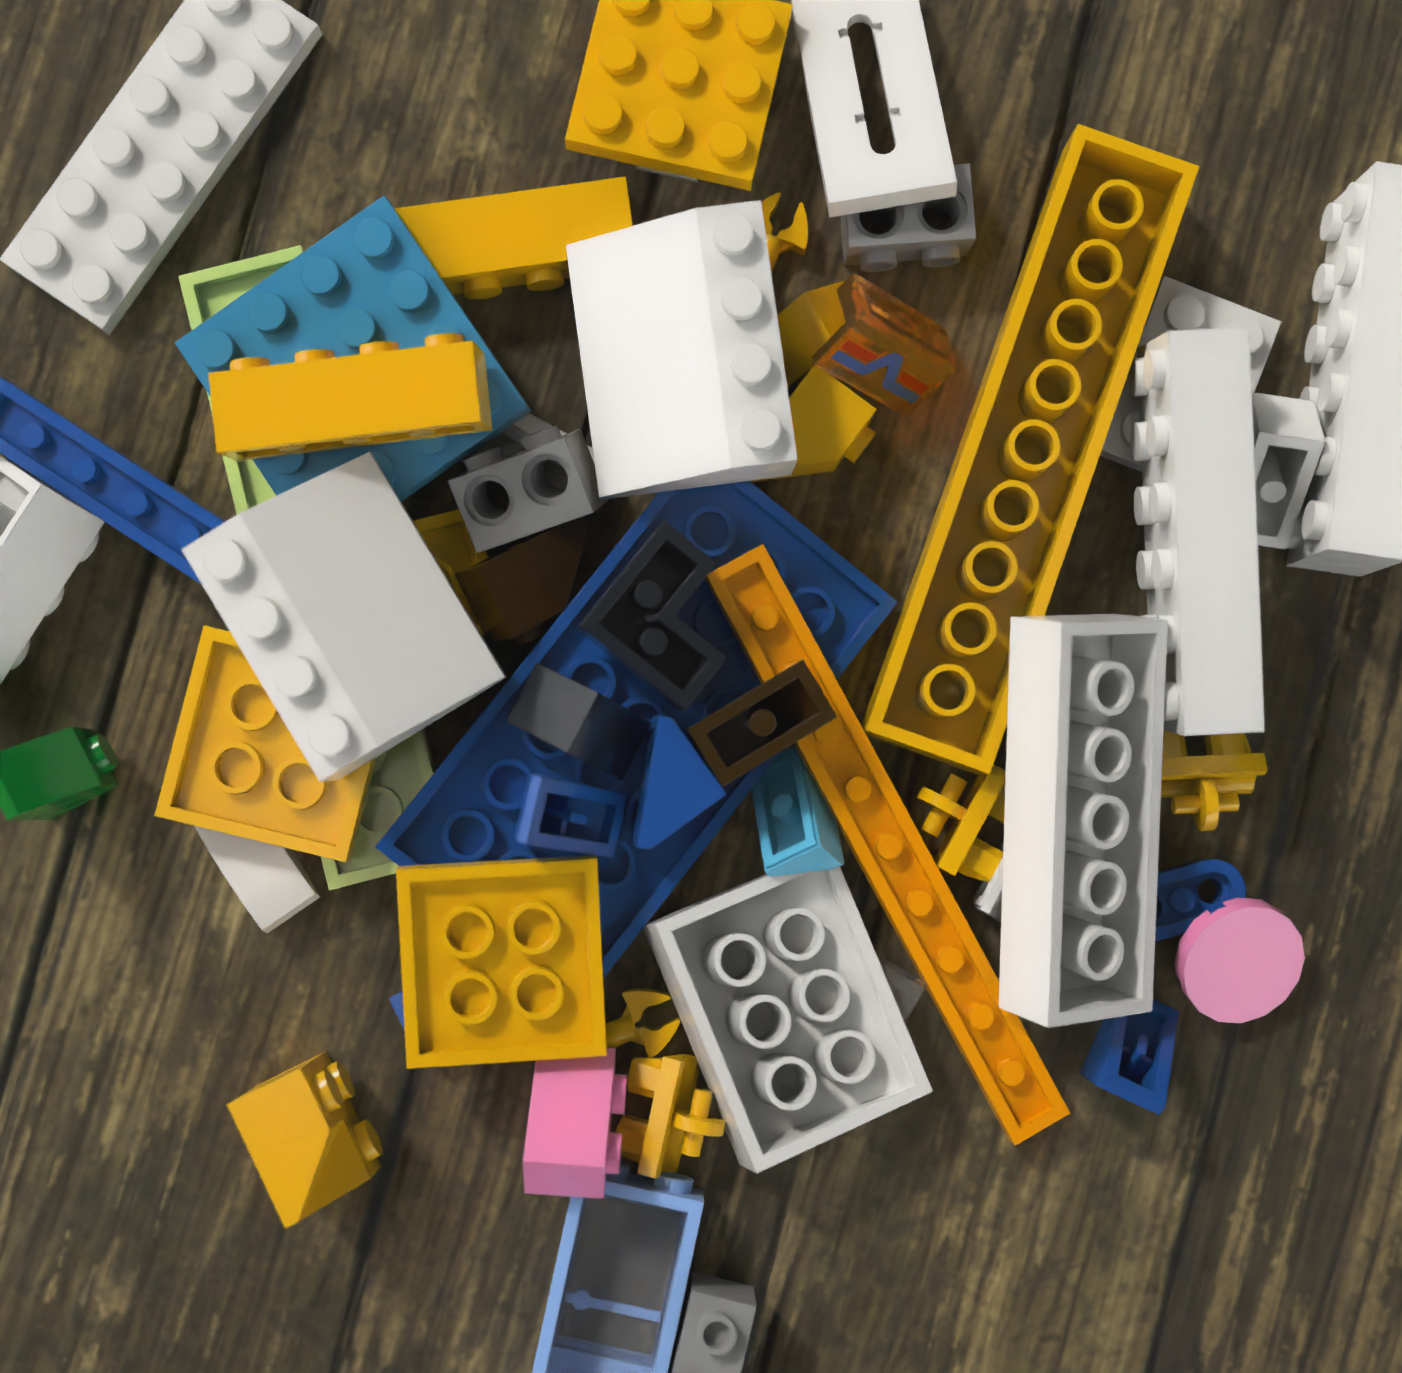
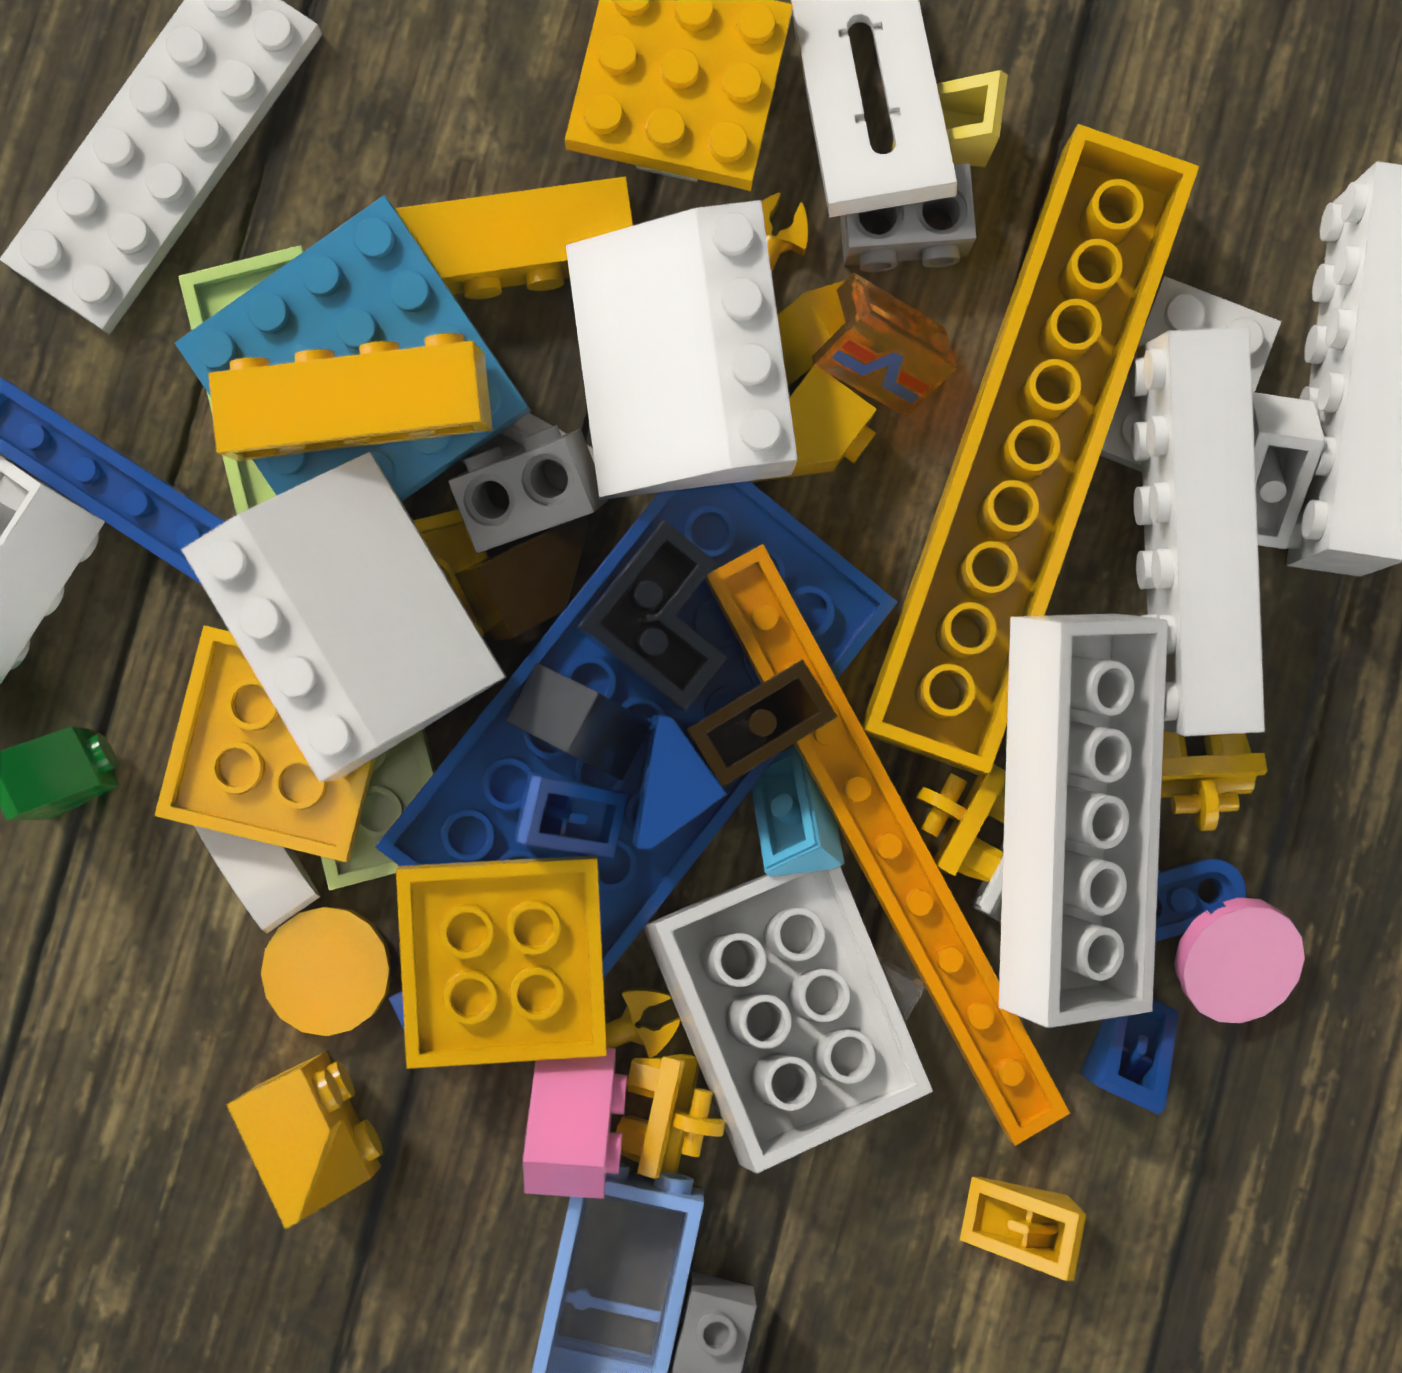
(326, 970): none -> yellow tile
(973, 115): none -> light yellow slope
(1024, 1225): none -> yellow slope

